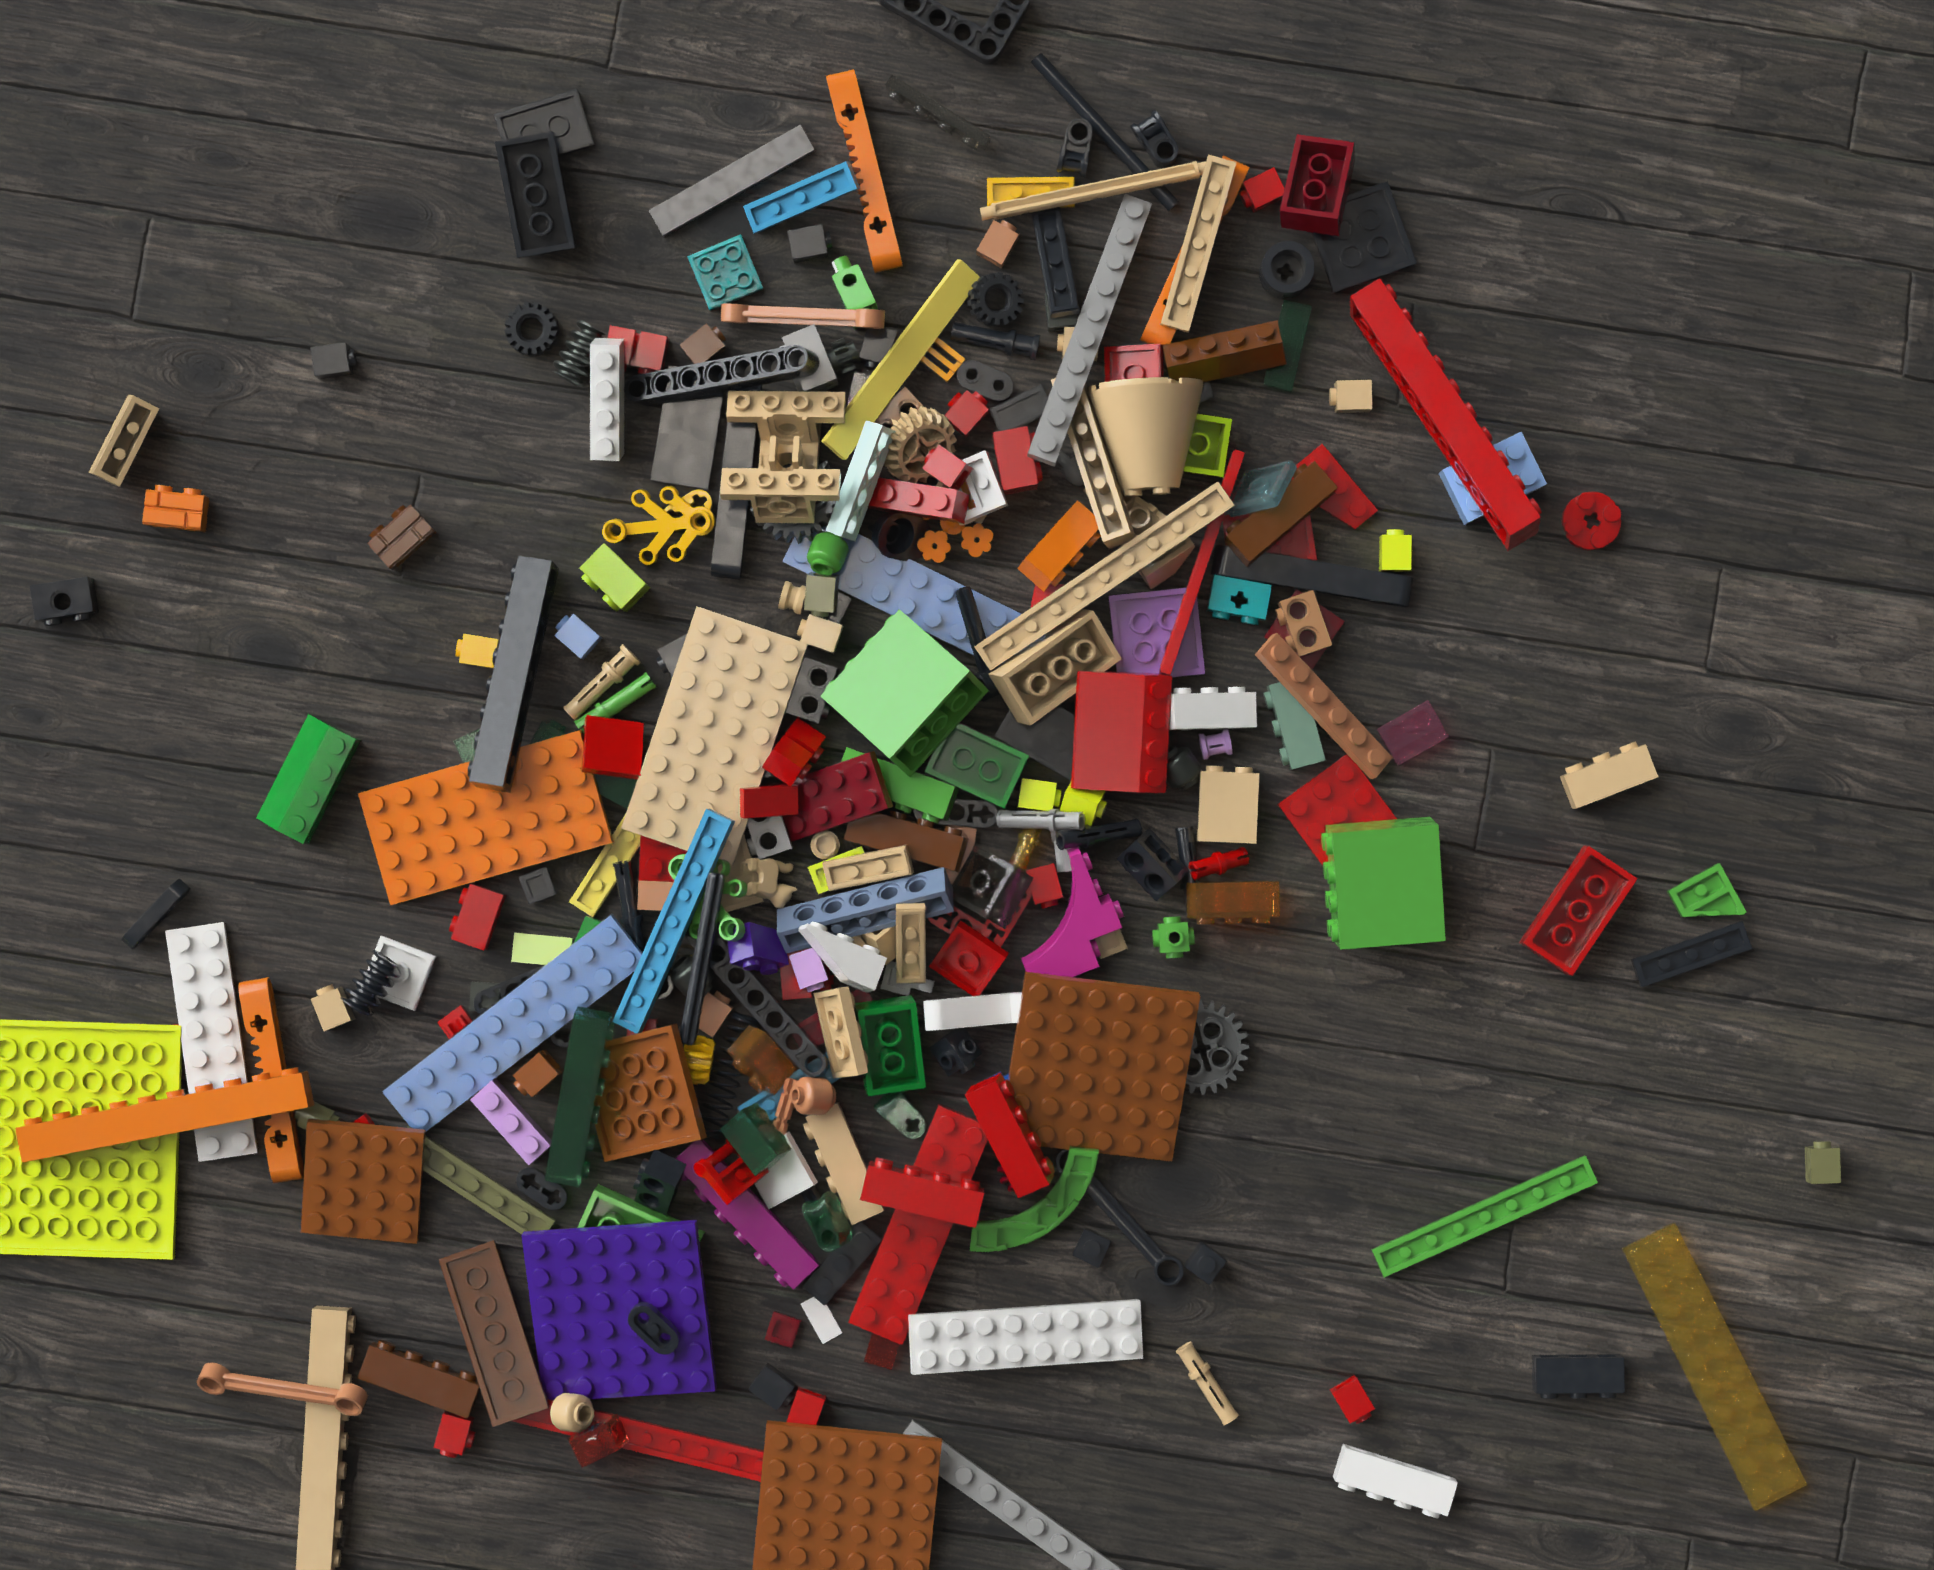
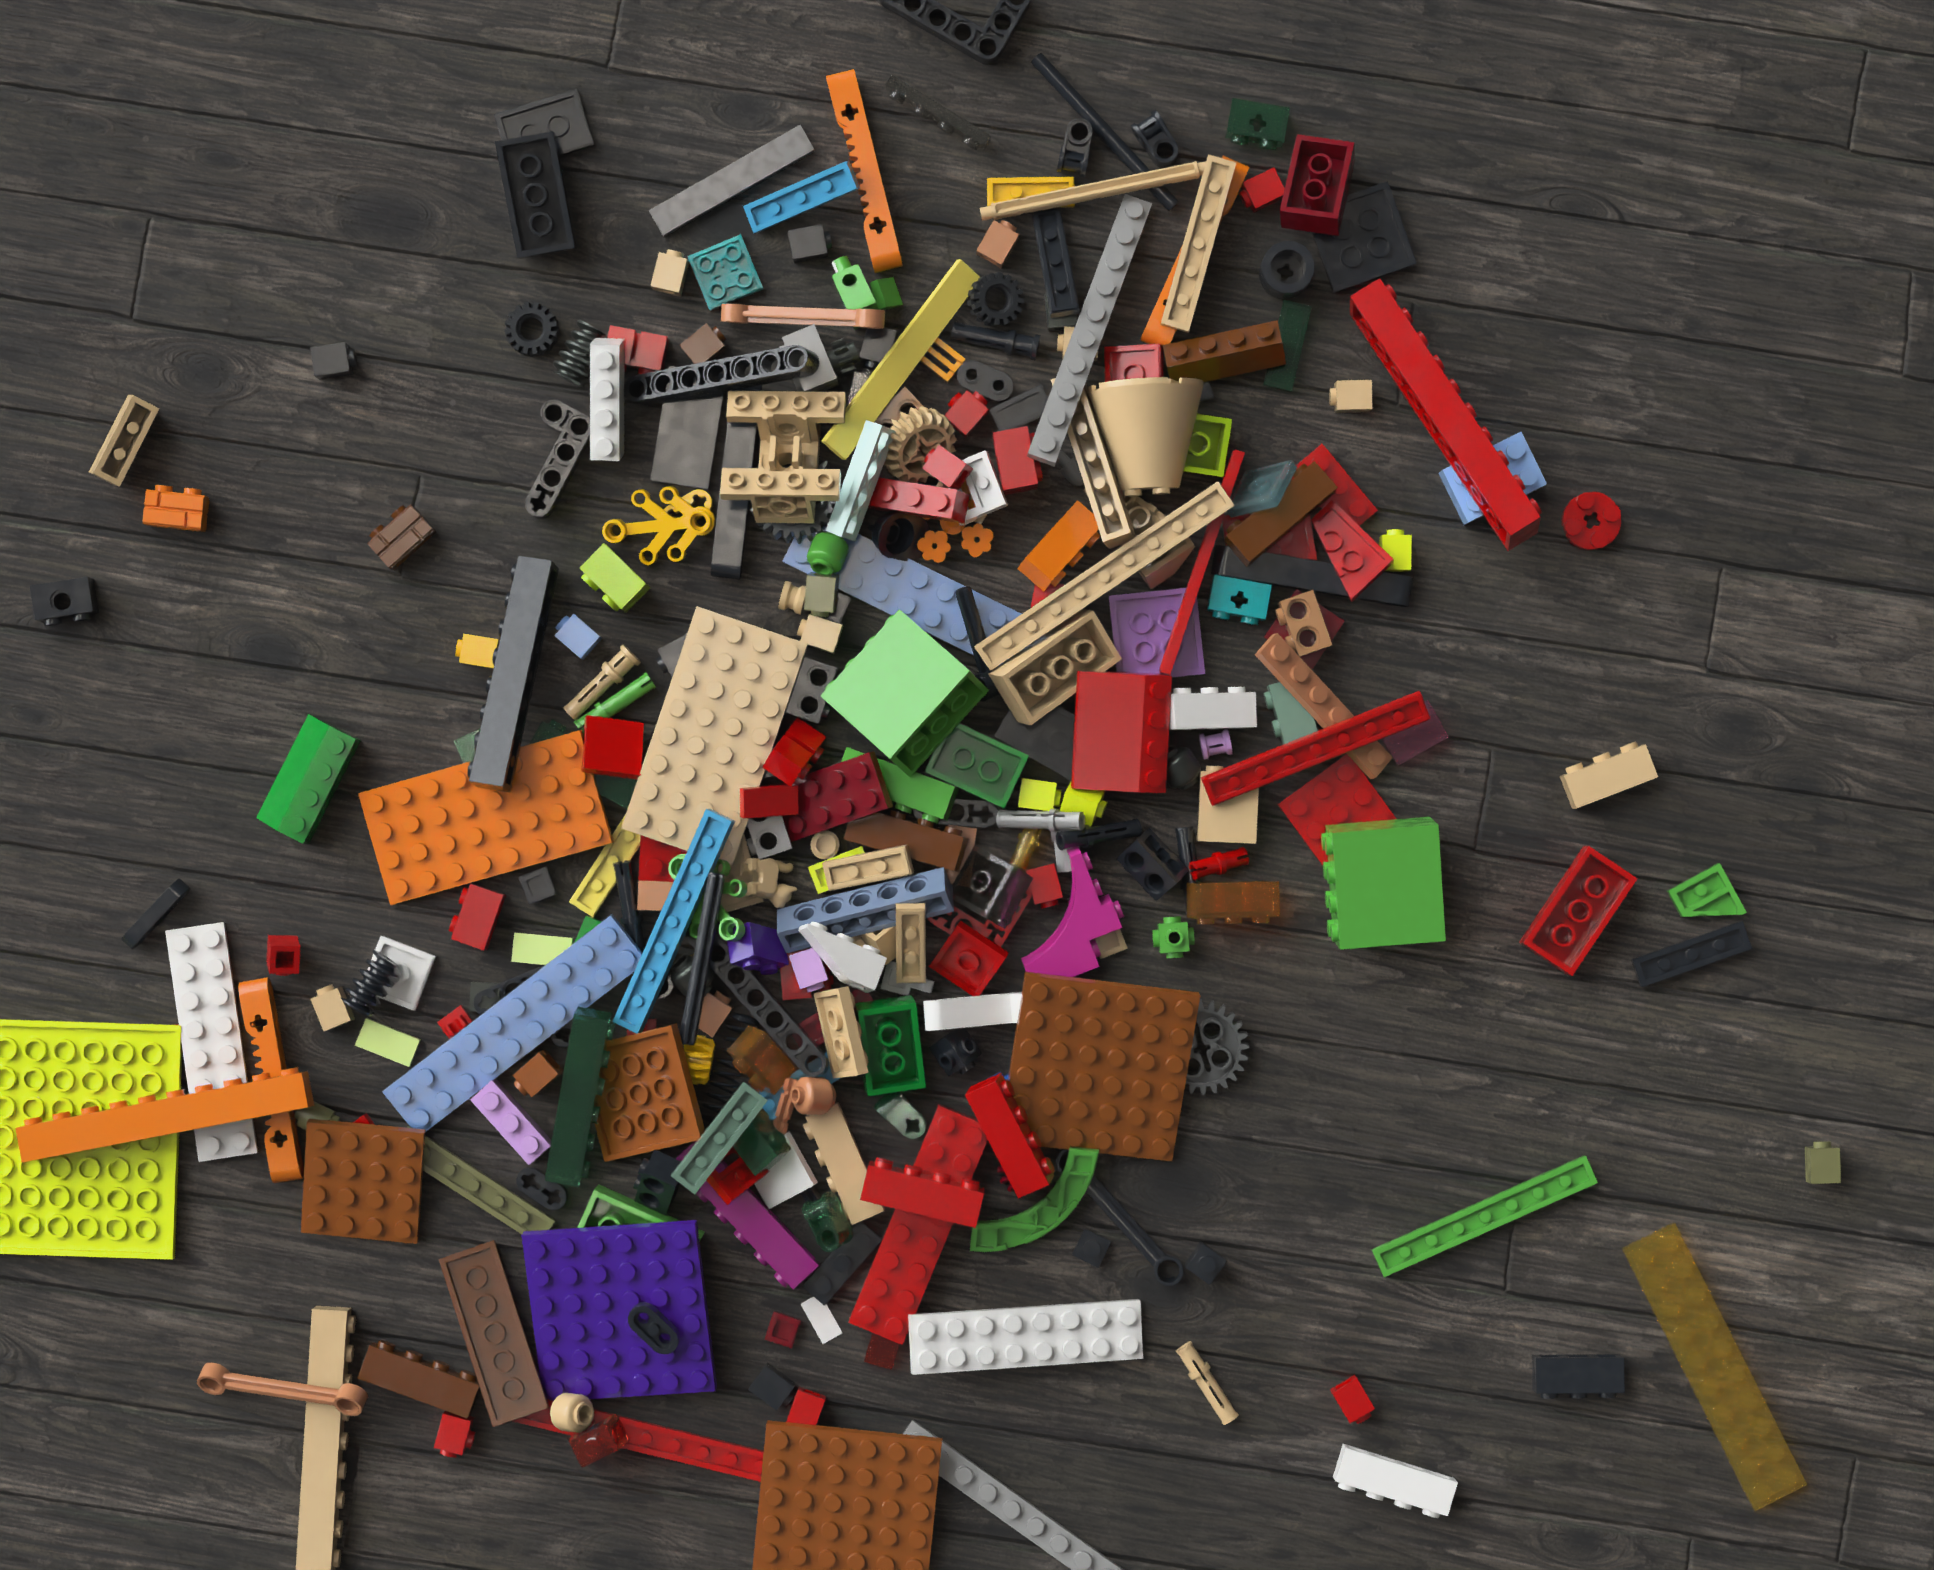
(283, 954): none -> red brick
(388, 1042): none -> yellowish green tile
(554, 462): none -> beam
(670, 273): none -> tan brick
(719, 1138): none -> sand green plate
(886, 293): none -> bright green tile
(1271, 117): none -> clear green brick
(1315, 748): none -> red tile
(1350, 549): none -> red wing

